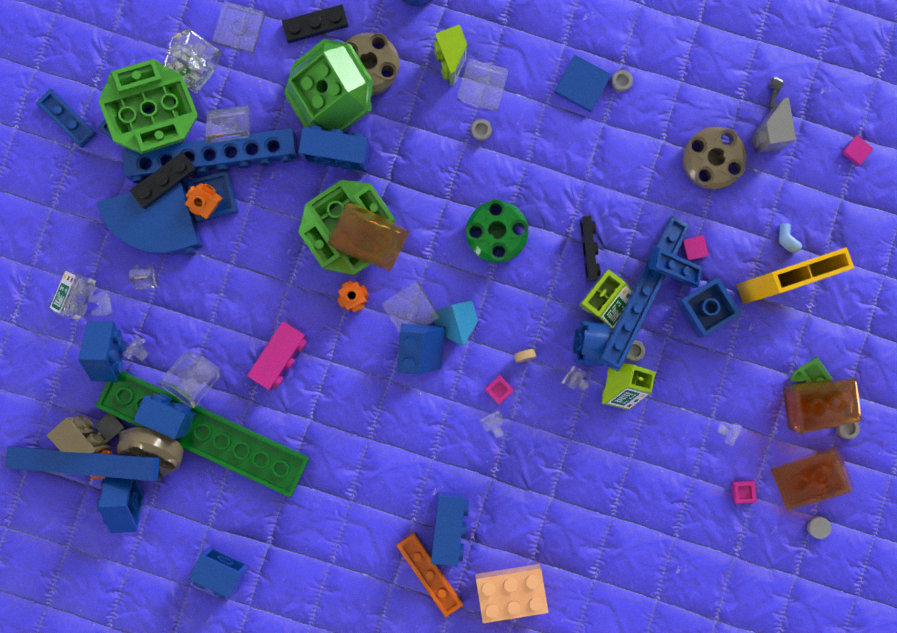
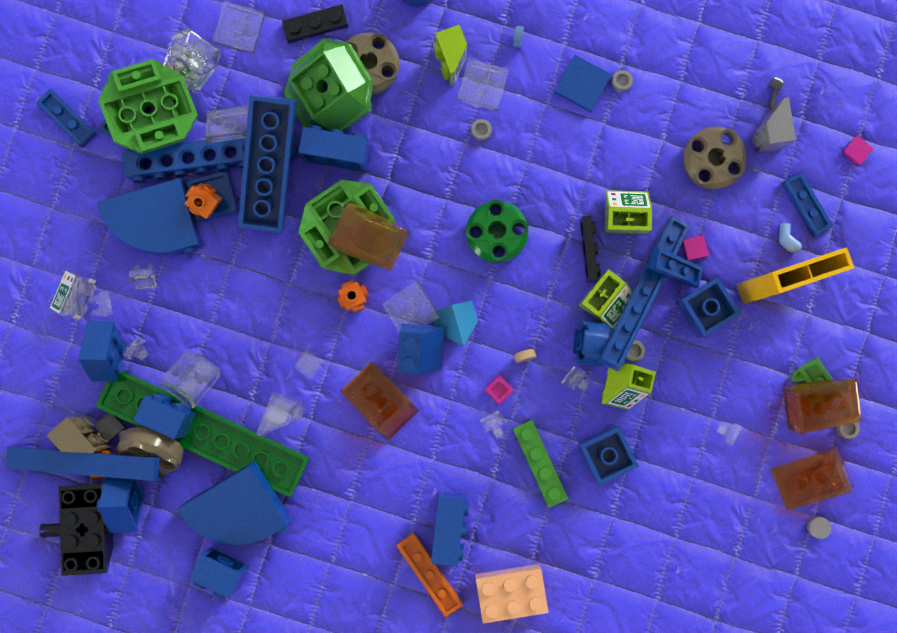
(81, 550): none -> black slope
(163, 180): black plate -> none
(237, 509): none -> blue brick
(267, 162): none -> blue brick
(278, 356): dark pink brick -> none
(280, 412): none -> clear slope
(308, 364): none -> clear tile
(379, 401): none -> clear orange slope
(518, 36): none -> medium blue tile
(540, 463): none -> bright green plate
(607, 455): none -> blue brick
(627, 212): none -> lime slope
(743, 492): dark pink tile -> none
(807, 204): none -> blue tile

